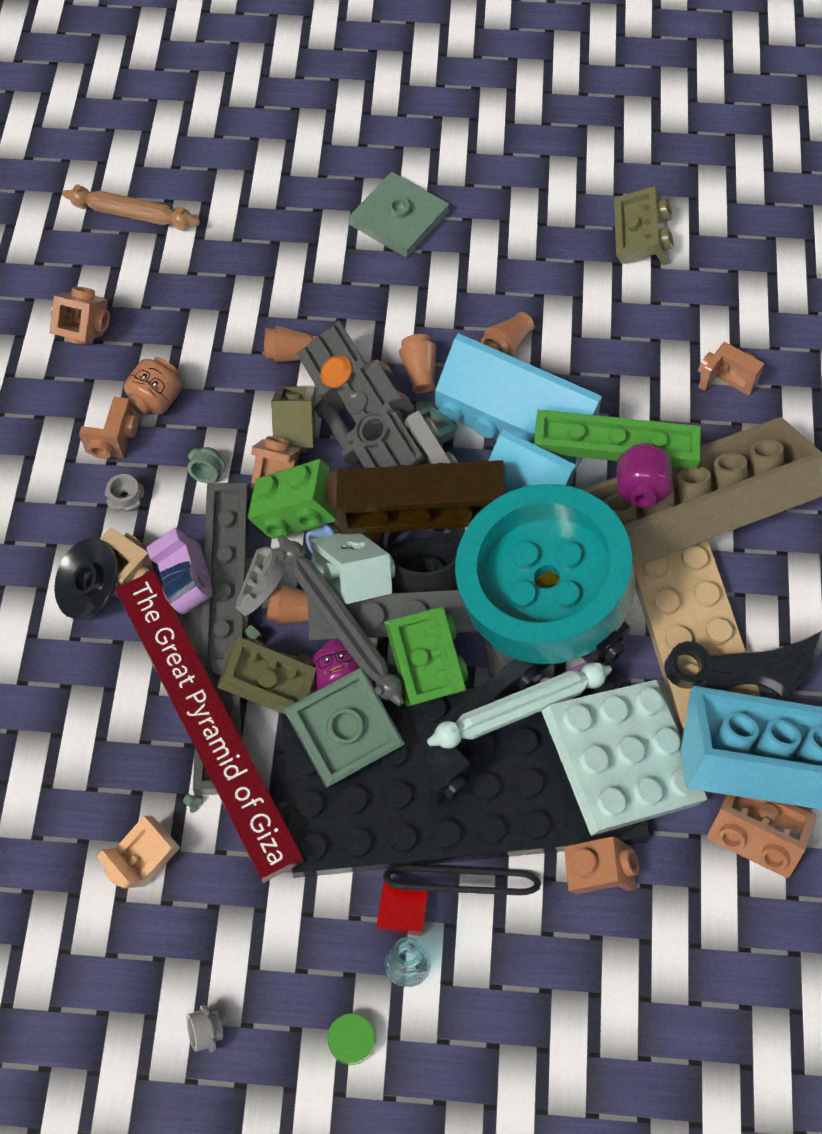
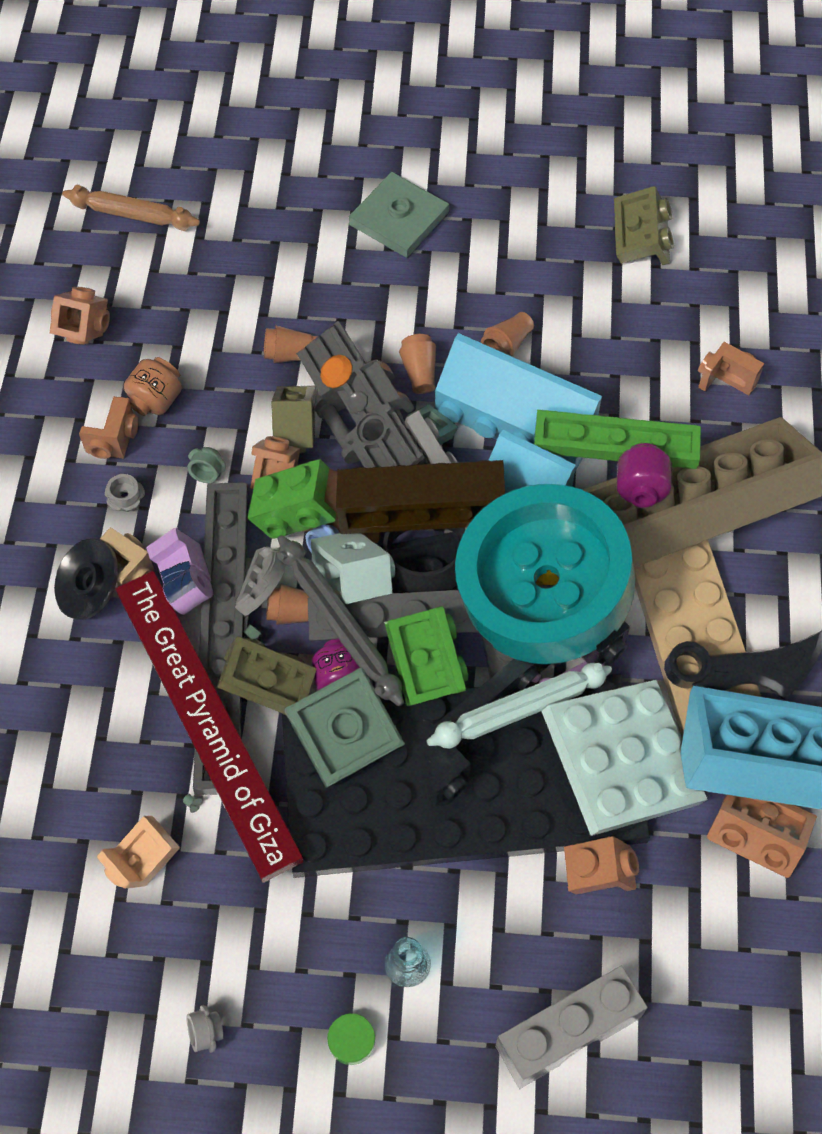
(402, 910): red tile -> none
(462, 889): black piece -> none
(570, 1025): none -> light grey arch

